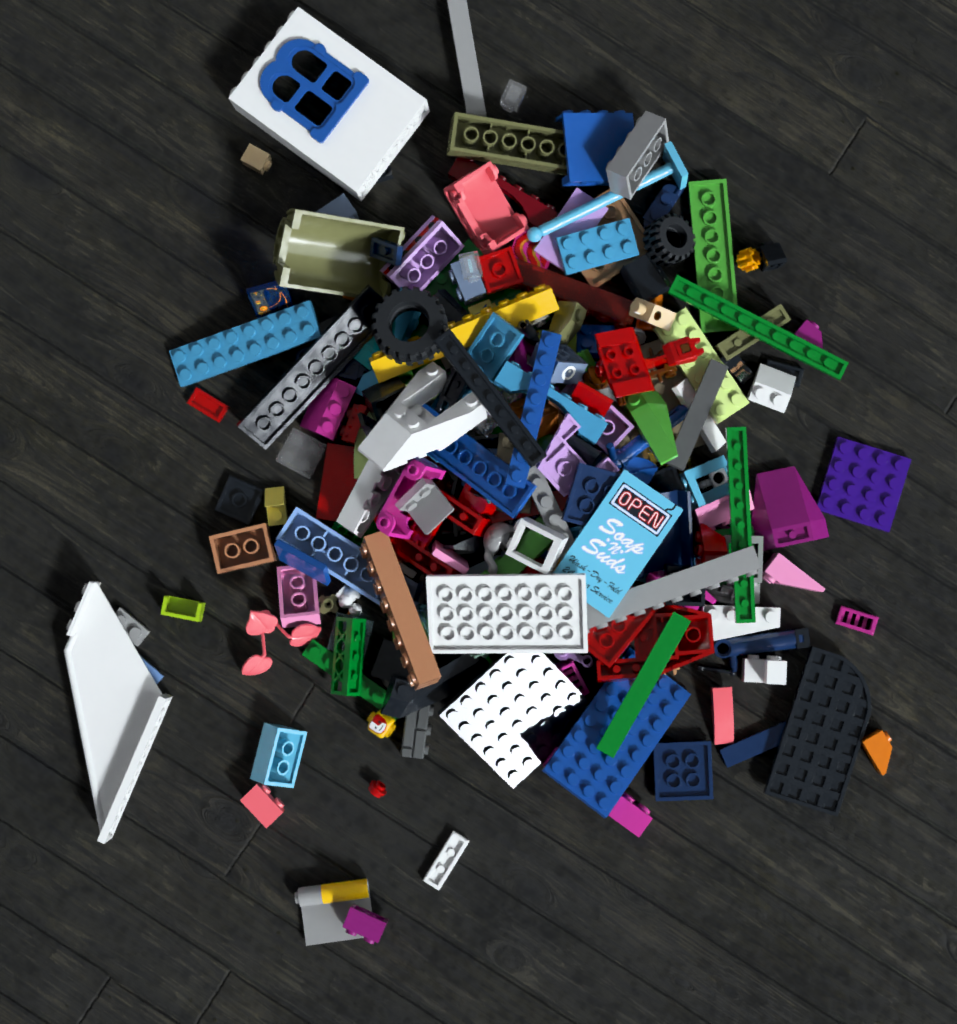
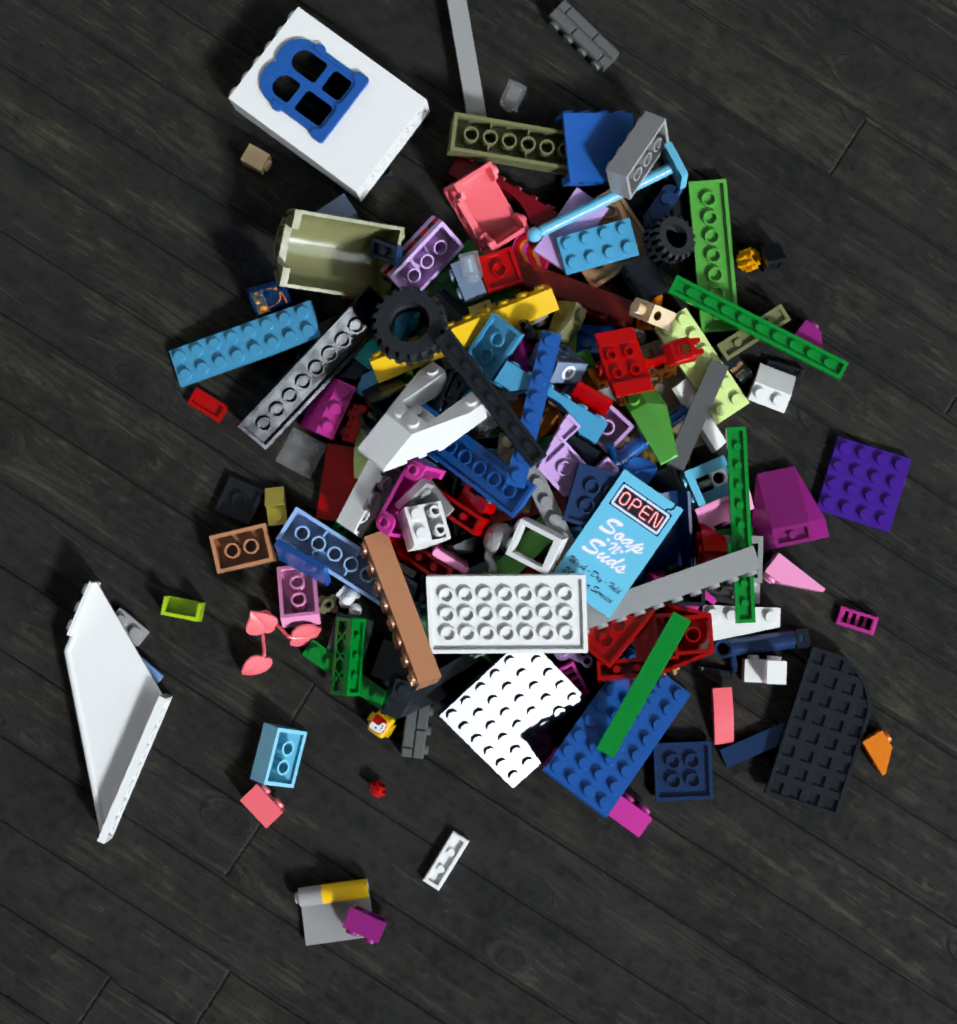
(423, 525): none -> white slope
(584, 36): none -> dark grey brick

